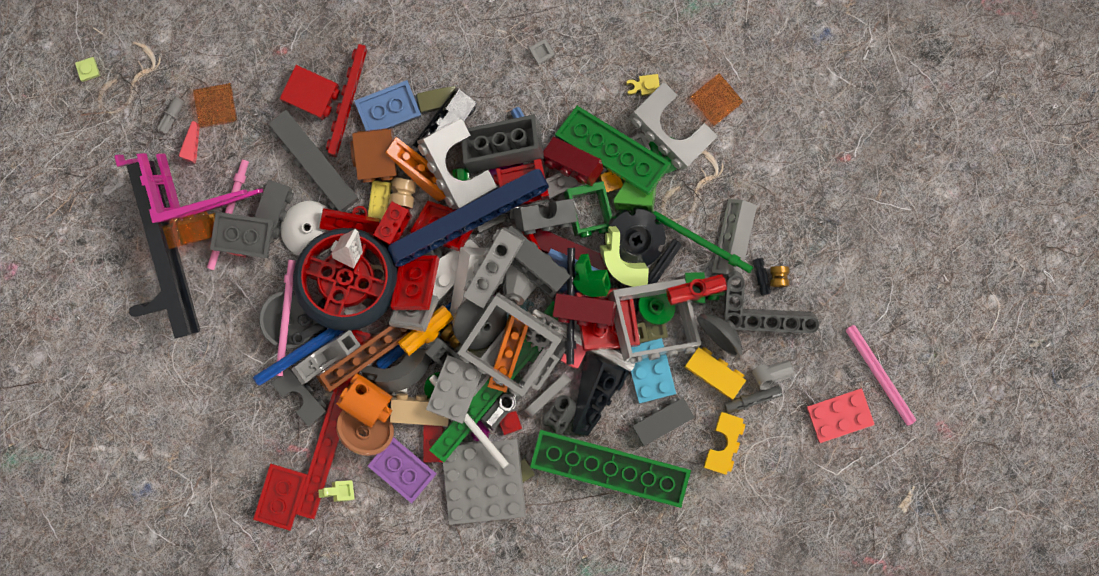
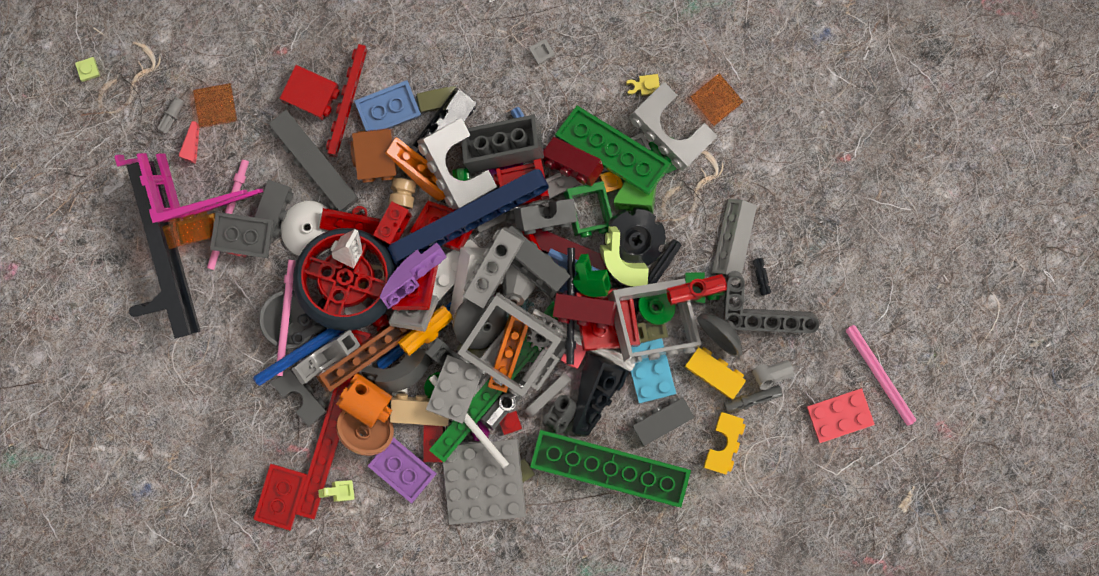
(379, 199): light yellow plate -> none
(381, 322): none -> red bush
(412, 268): none -> medium lavender slope
(447, 336): pearl gold wheel -> none
(734, 259): green bar -> none
(779, 271): pearl gold wheel -> none

